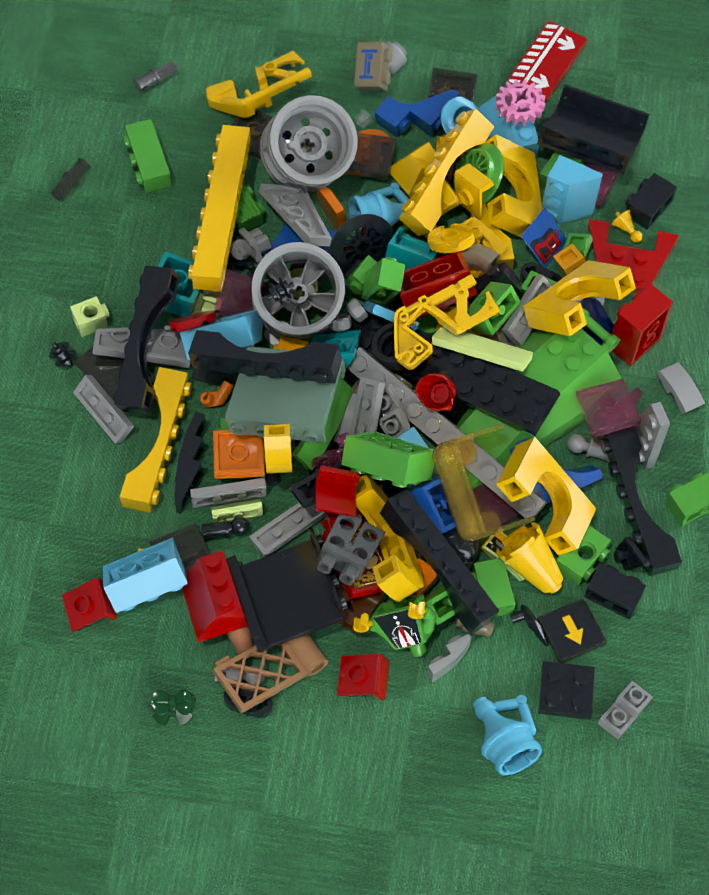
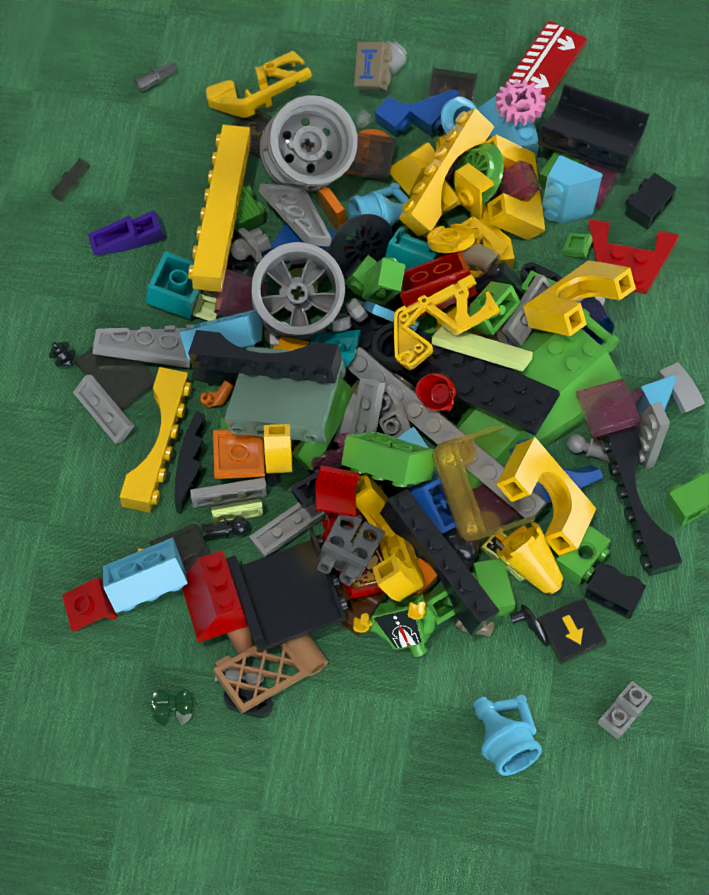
(88, 325): yellowish green brick -> none
(127, 234): none -> dark purple slope
(147, 156): bright green brick -> none
(156, 293): black arch -> none
(192, 321): red tile -> none
(280, 290): black wheel -> none
(363, 675): red piece -> none
(454, 653): light grey slope -> none
(518, 182): none -> clear pink brick
(544, 238): sticker -> none
(566, 690): black plate -> none
(568, 260): light orange brick -> none
(625, 223): yellow piece -> none
(629, 555): black piece -> none
(641, 323): red brick -> none
(656, 392): none -> medium azure slope

